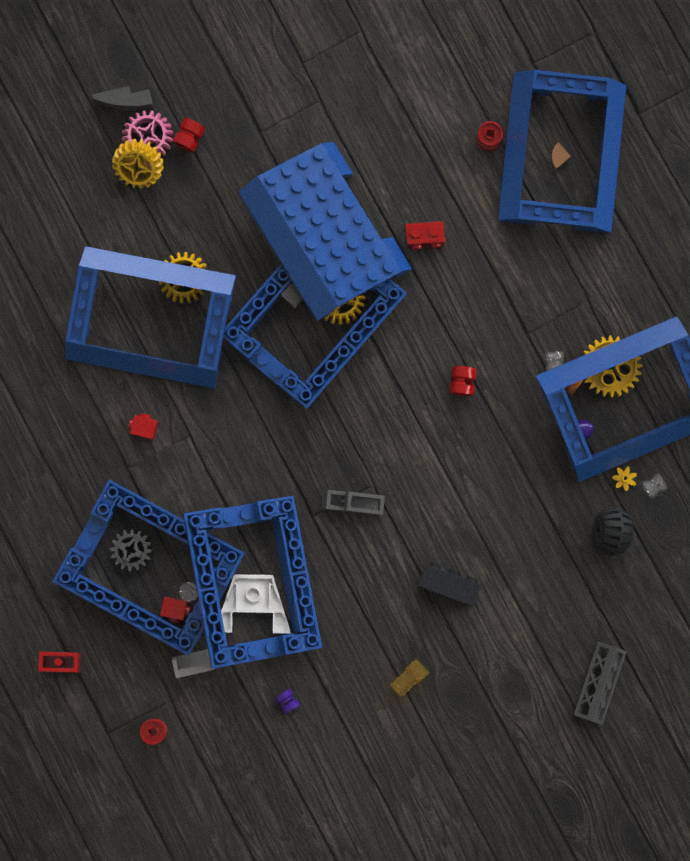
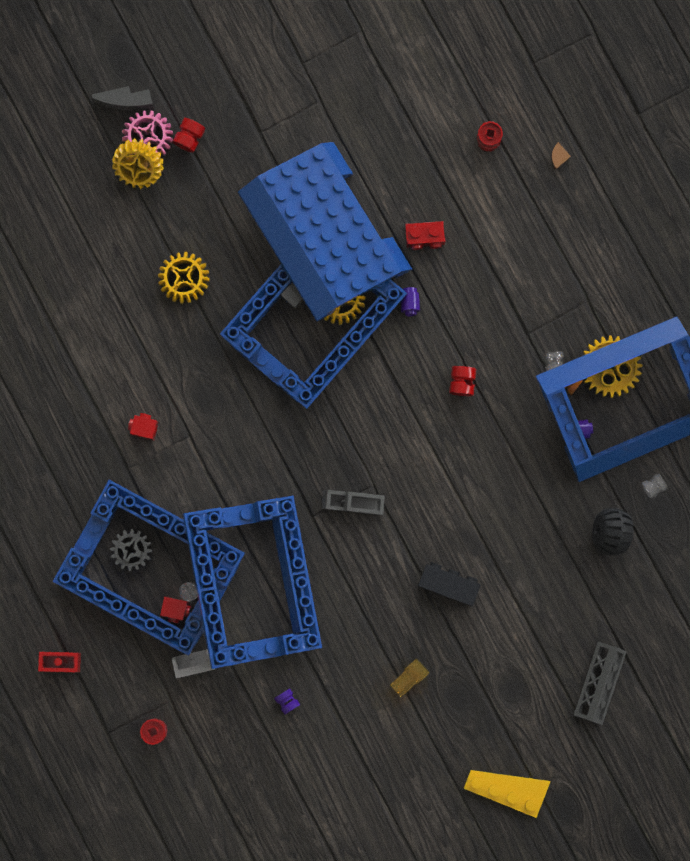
(79, 329): blue slope -> none
(254, 595): white wing -> none
(410, 303): none -> dark purple brick
(513, 791): none -> yellow wing
(530, 212): blue slope -> none
(620, 478): yellow plant -> none

